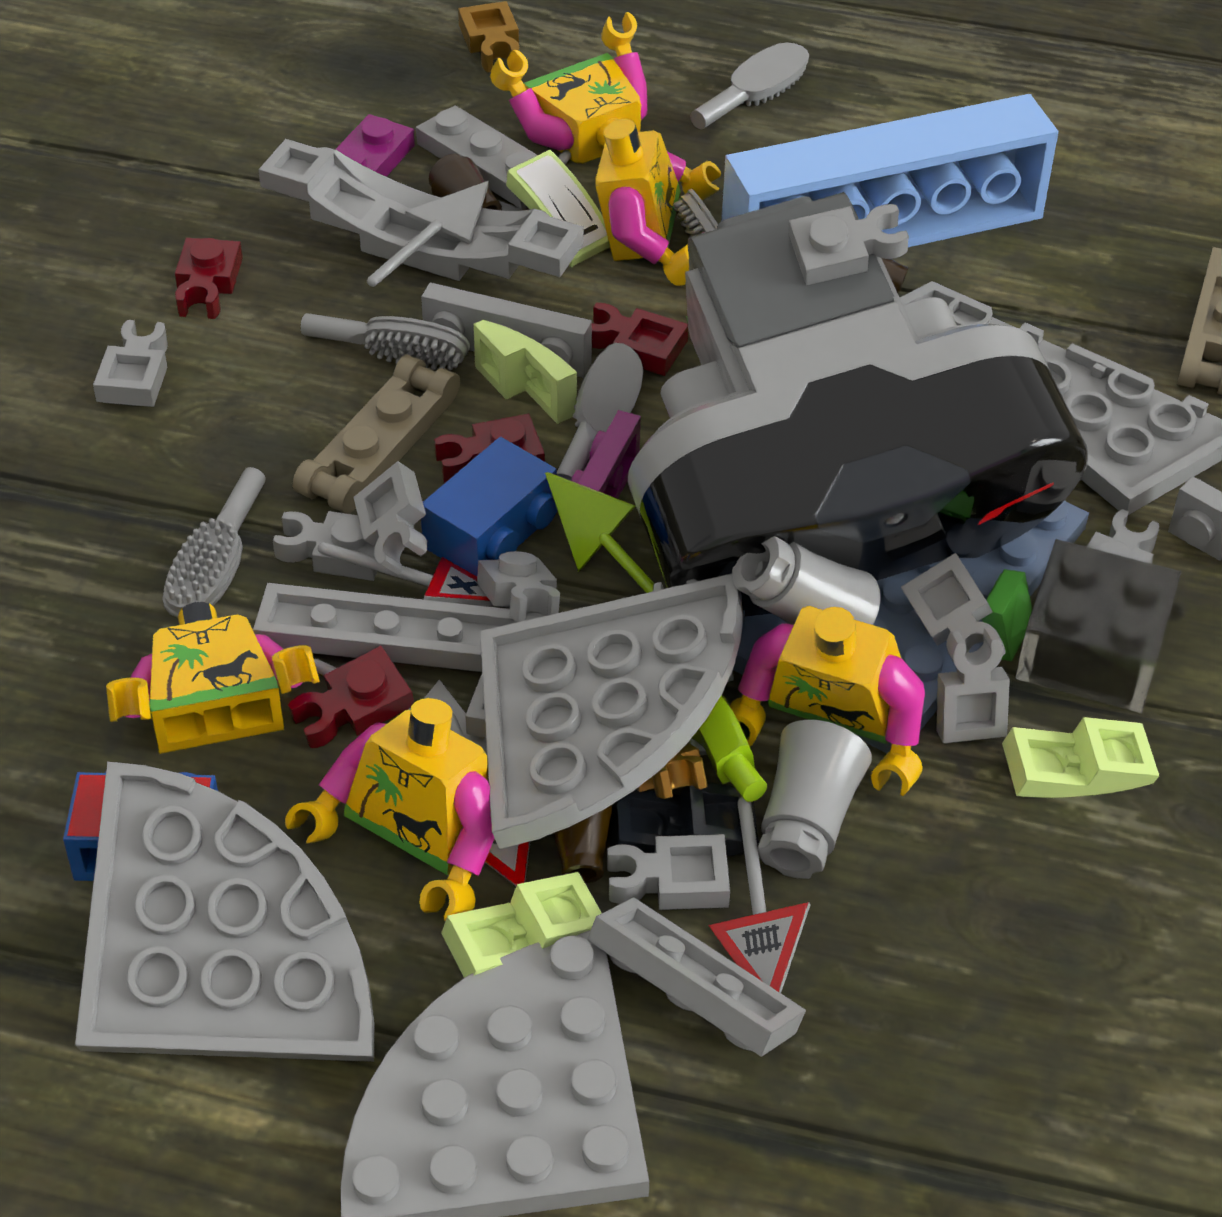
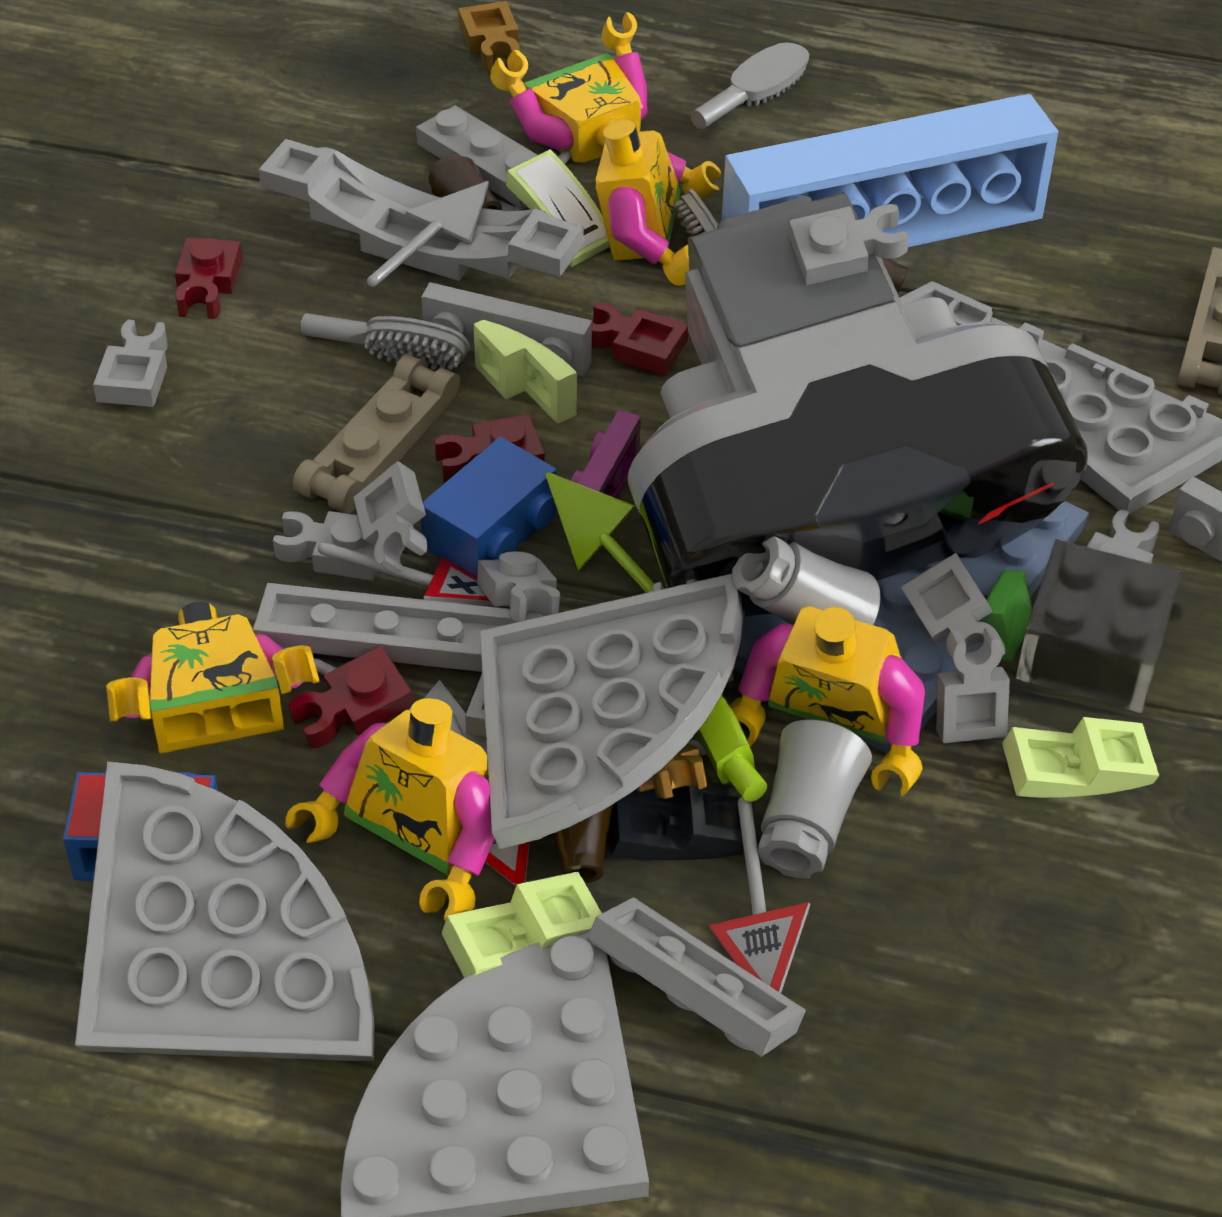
(214, 550): light grey piece -> none
(378, 144): magenta plate -> none
(607, 387): light grey piece -> none
(683, 872): light grey plate -> none

